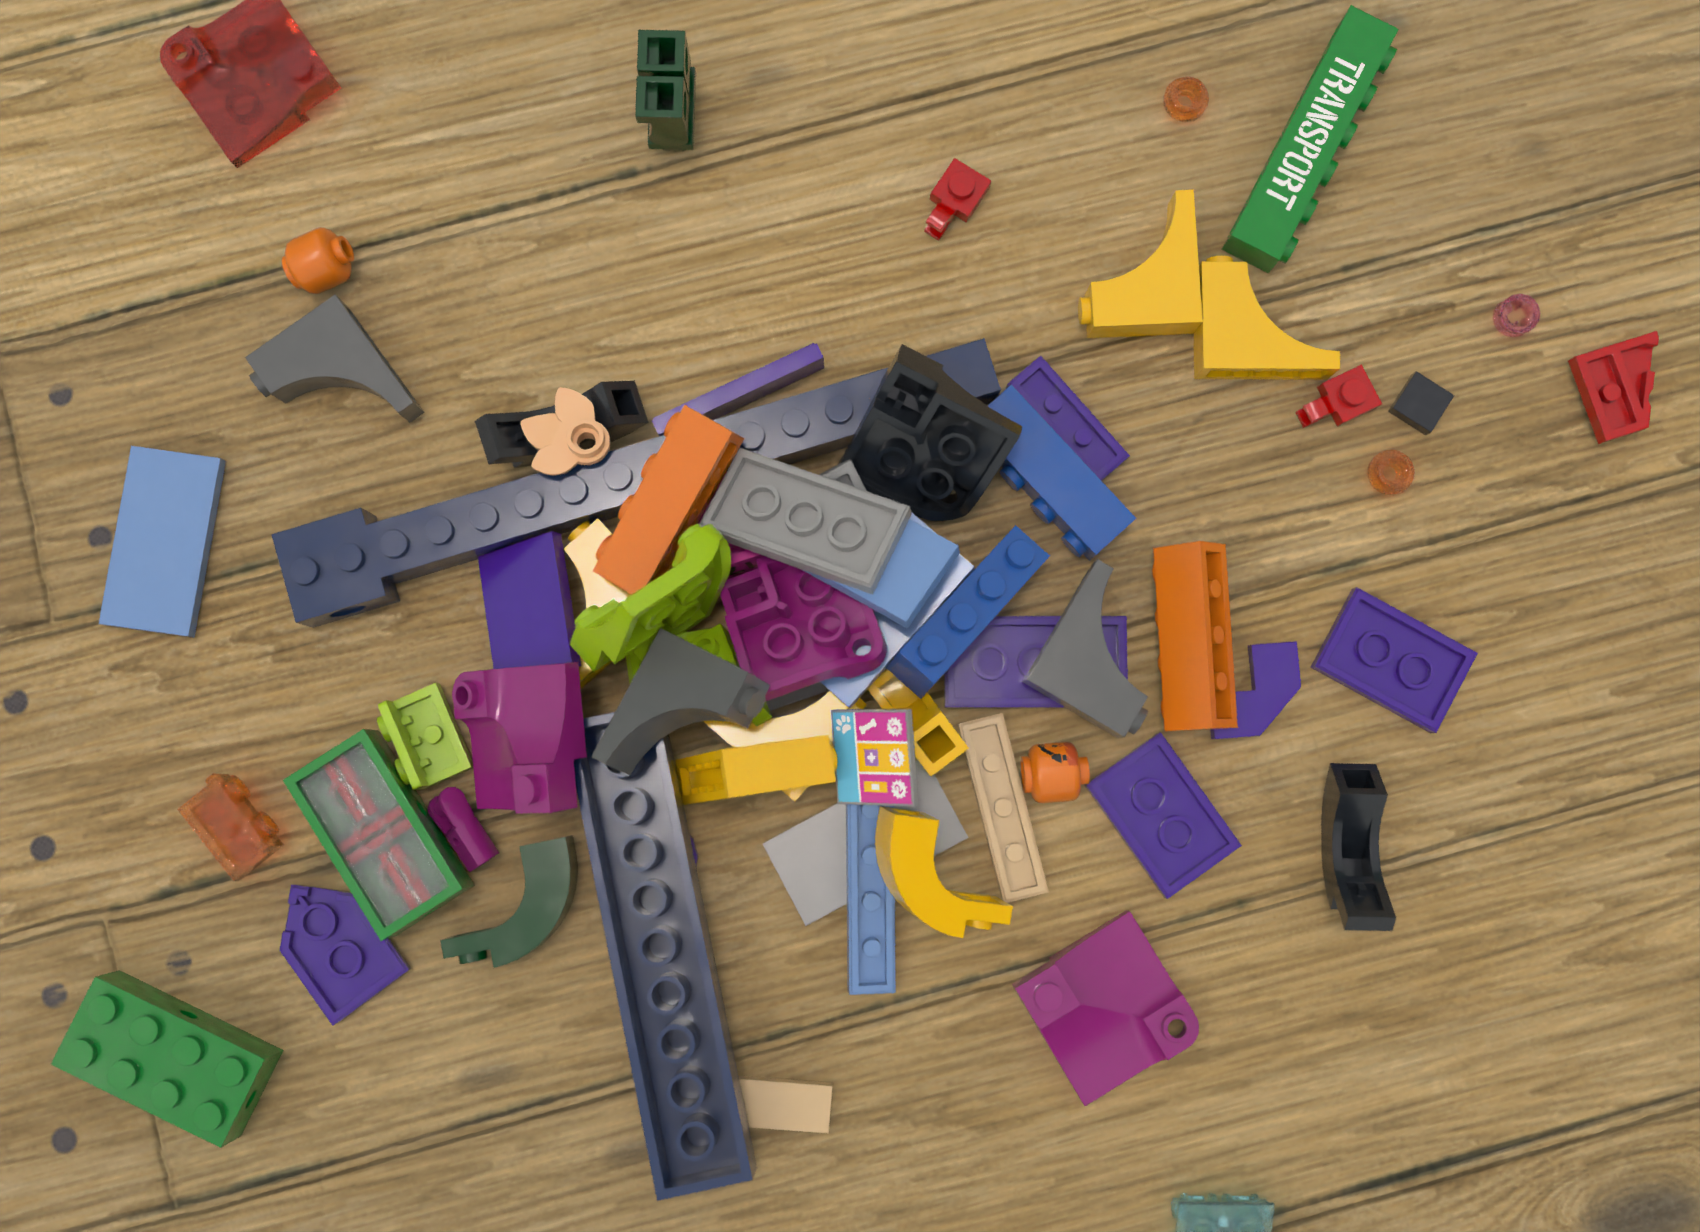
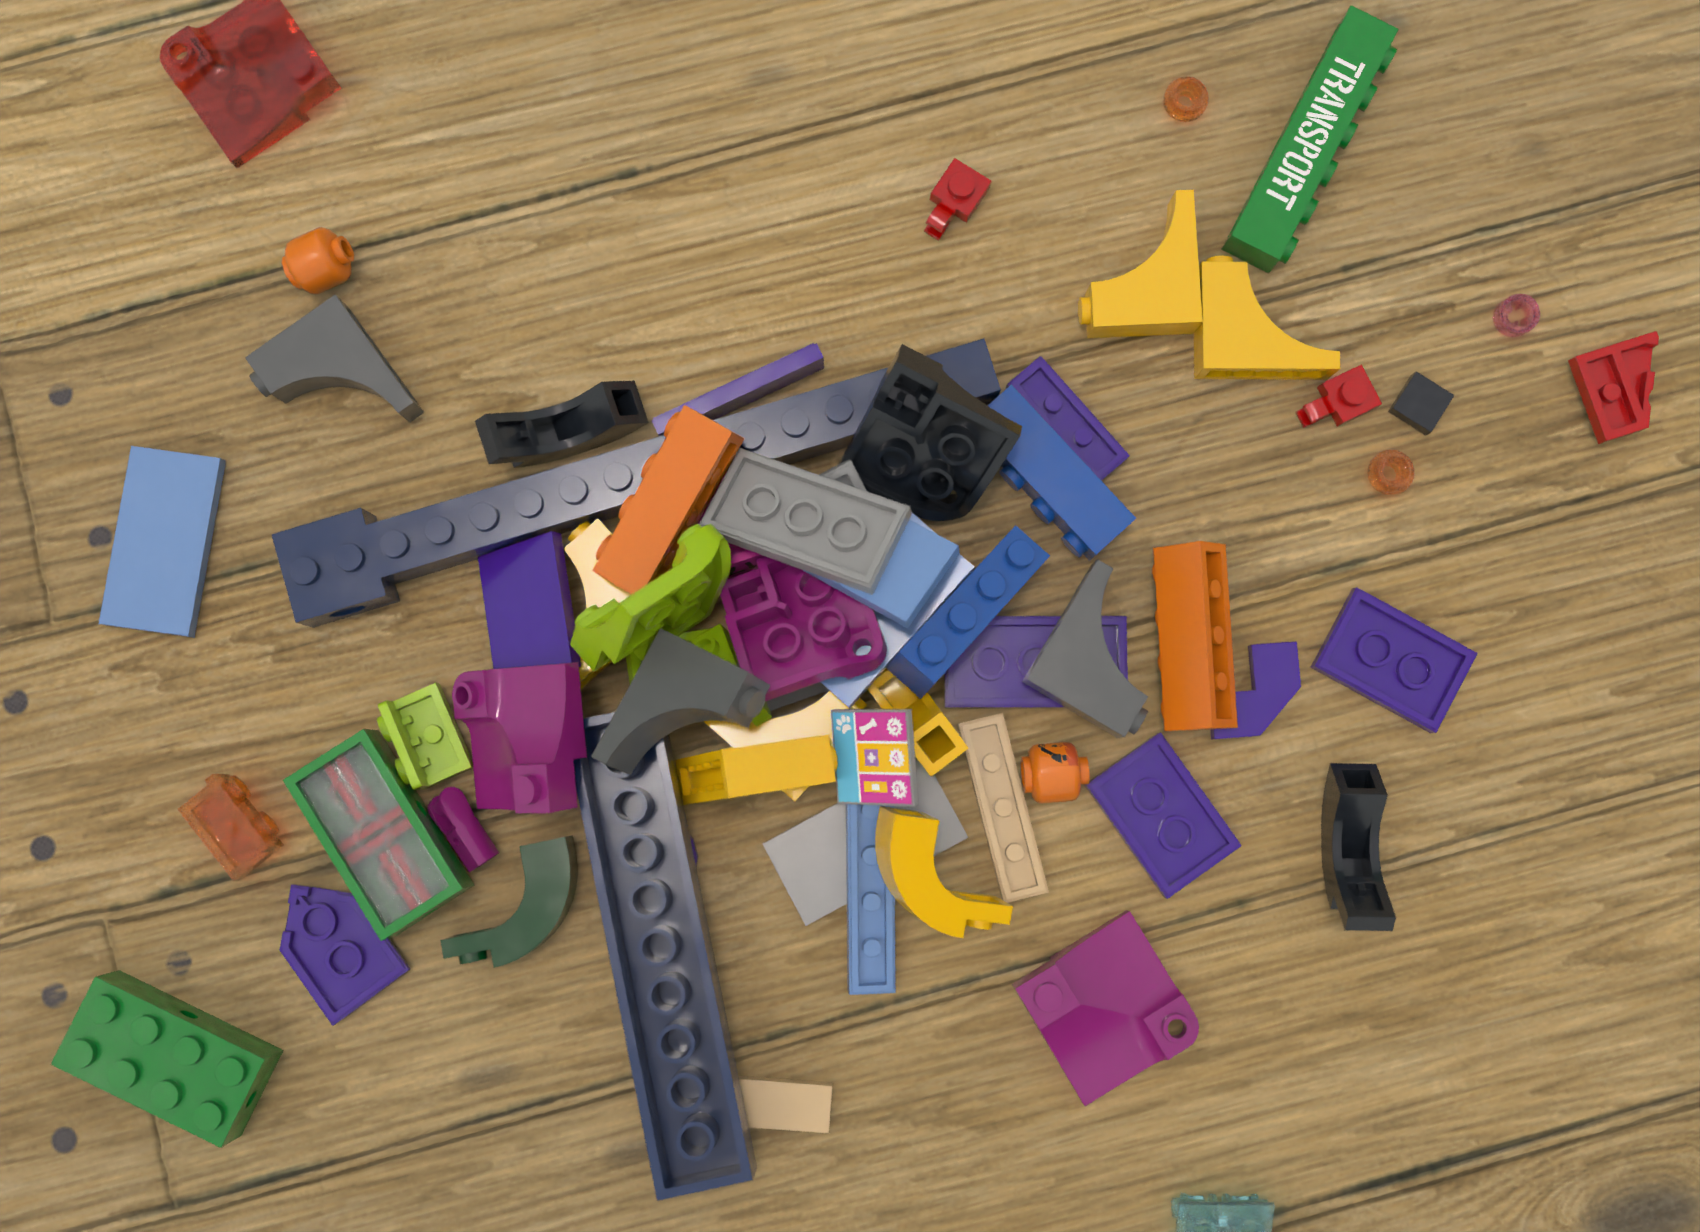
(561, 432): light nougat plate -> none
(666, 89): dark green hips -> none

